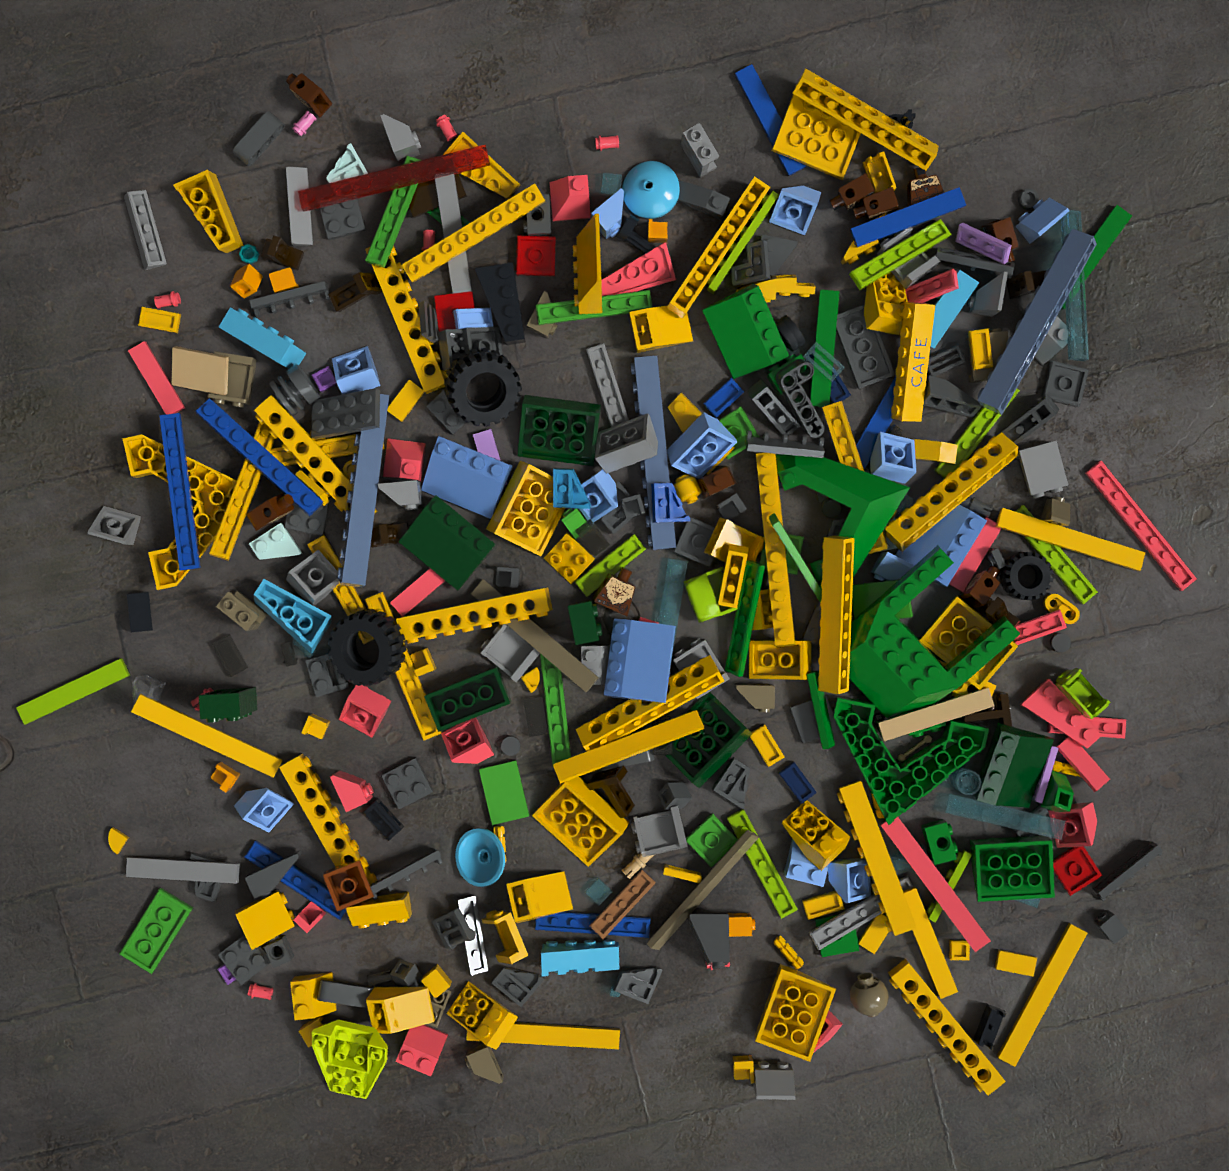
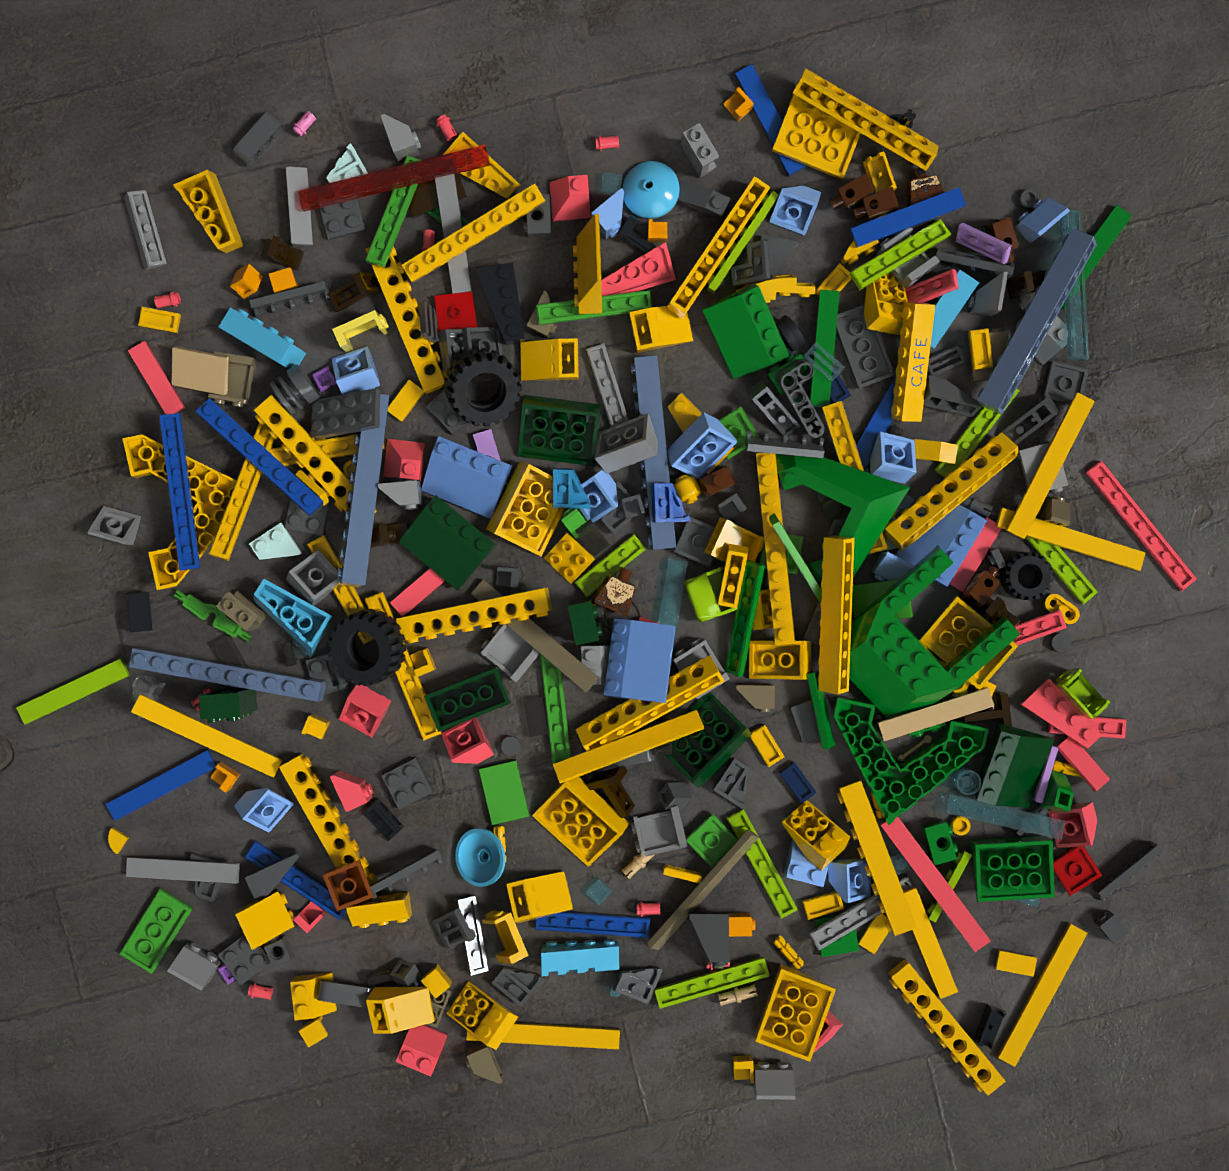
(161, 785): none -> blue tile
(195, 965): none -> light grey slope
(221, 620): none -> bright green piece
(227, 674): none -> sand blue brick
(249, 254): teal tile -> none
(279, 506): reddish brown torso -> none
(309, 93): reddish brown torso -> none
(349, 1056): neon yellow wedge -> none
(359, 326): none -> light yellow panel
(473, 318): light blue tile -> none
(532, 679): yellow tile -> none
(536, 255): red plate -> none
(549, 360): none -> yellow slope
(622, 904): medium nougat tile -> none
(647, 908): none -> coral pin
(711, 982): none -> lime plate
(723, 398): blue tile -> none
(737, 995): none -> tan pin
(739, 104): none -> light orange panel
(836, 280): none -> yellow tile
(869, 995): dark tan brick -> none
(959, 950): yellow tile -> none
(960, 825): none -> yellow tile
(1050, 465): none -> yellow tile

